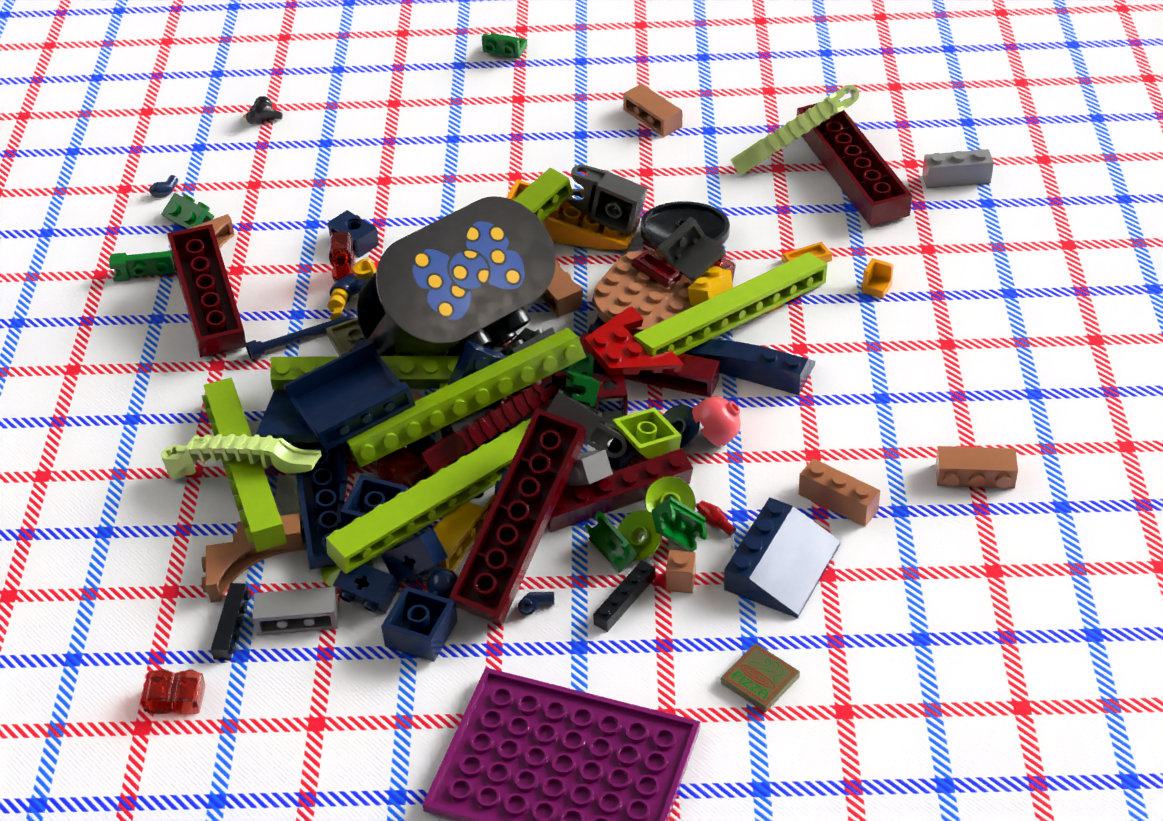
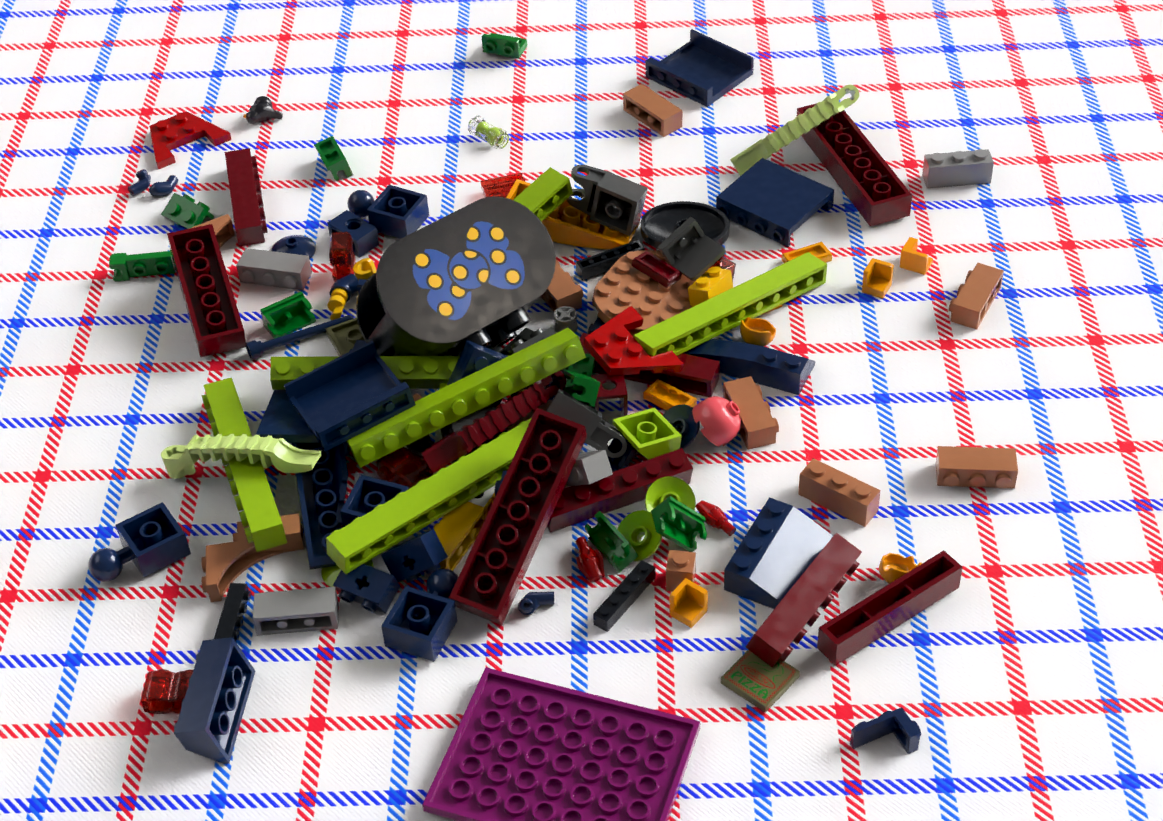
(142, 184): none -> dark blue arm
(147, 539): none -> dark blue brick
(182, 130): none -> red wing
(215, 700): none -> dark blue slope
(246, 197): none -> dark red brick
(274, 269): none -> light grey brick
(287, 315): none -> green hinge
(295, 245): none -> dark blue dish
(333, 157): none -> green hinge
(394, 212): none -> dark blue brick
(493, 135): none -> clear piece
(500, 186): none -> clear red plate
(565, 318): none -> light grey wheel
(589, 561): none -> red piece
(604, 261): none -> black piece
(667, 396): none -> light orange plate
(688, 602): none -> light orange panel
(701, 69): none -> dark blue panel
(757, 331): none -> light orange hair
(757, 424): none -> nougat brick
(773, 200): none -> dark blue panel
(803, 600): none -> dark red brick
(889, 607): none -> dark red brick
(889, 722): none -> dark blue bracket
(894, 566): none -> light orange hair
(914, 260): none -> light orange panel
(976, 295): none -> nougat brick

